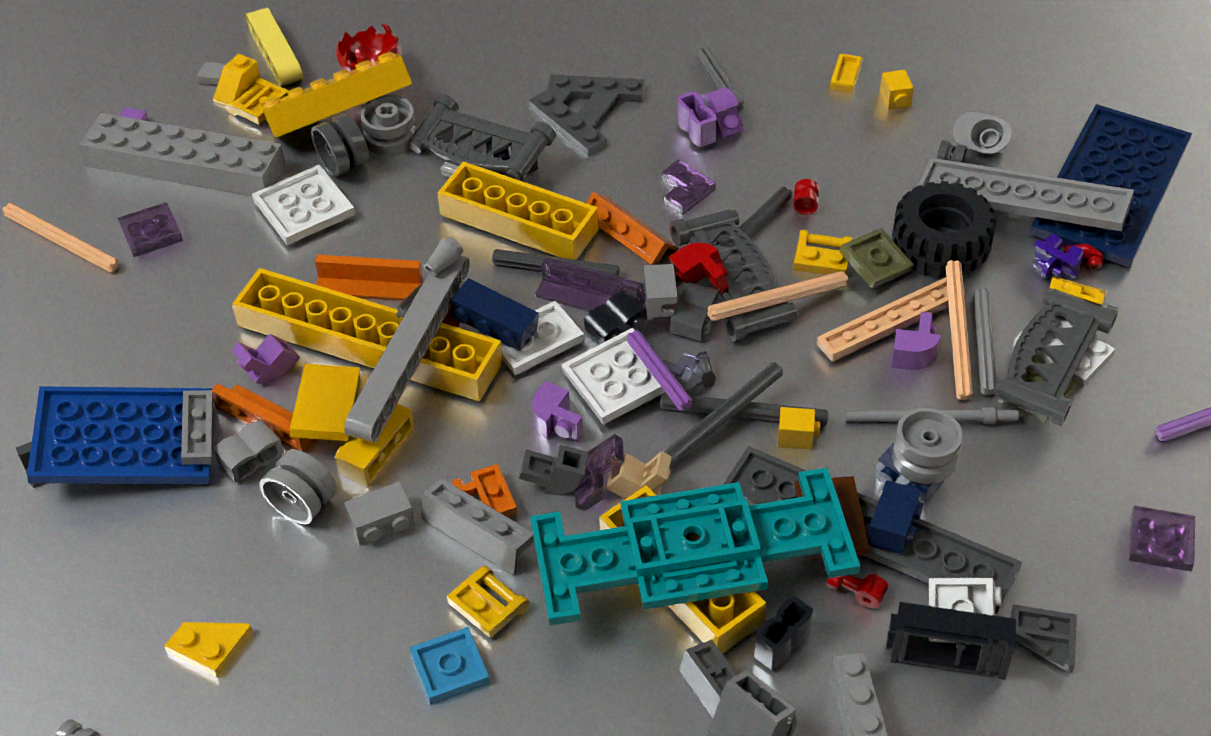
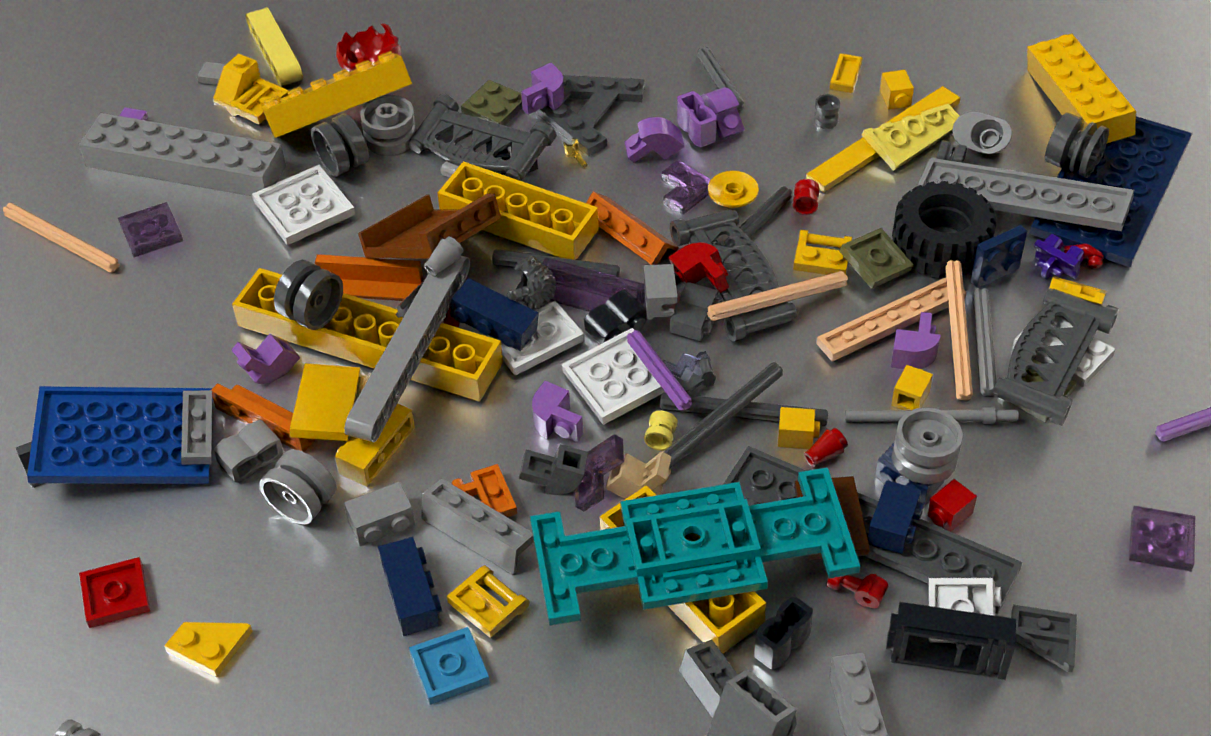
(114, 592): none -> red tile
(308, 294): none -> dark grey wheel
(410, 585): none -> dark blue brick
(419, 228): none -> dark orange panel
(493, 103): none -> olive plate
(536, 284): none -> dark grey hair
(545, 91): none -> medium lavender brick
(573, 151): none -> clear yellow hand
(655, 135): none -> medium lavender brick
(660, 430): none -> light yellow wheel
(733, 189): none -> yellow dish
(827, 115): none -> dark grey wheel
(828, 445): none -> red cone
(862, 153): none -> yellow tile
(912, 135): none -> light yellow wing
(912, 388): none -> yellow brick
(951, 505): none -> red brick
(998, 256): none -> dark blue plate
(1071, 142): none -> dark grey wheel
(1080, 85): none -> yellow brick

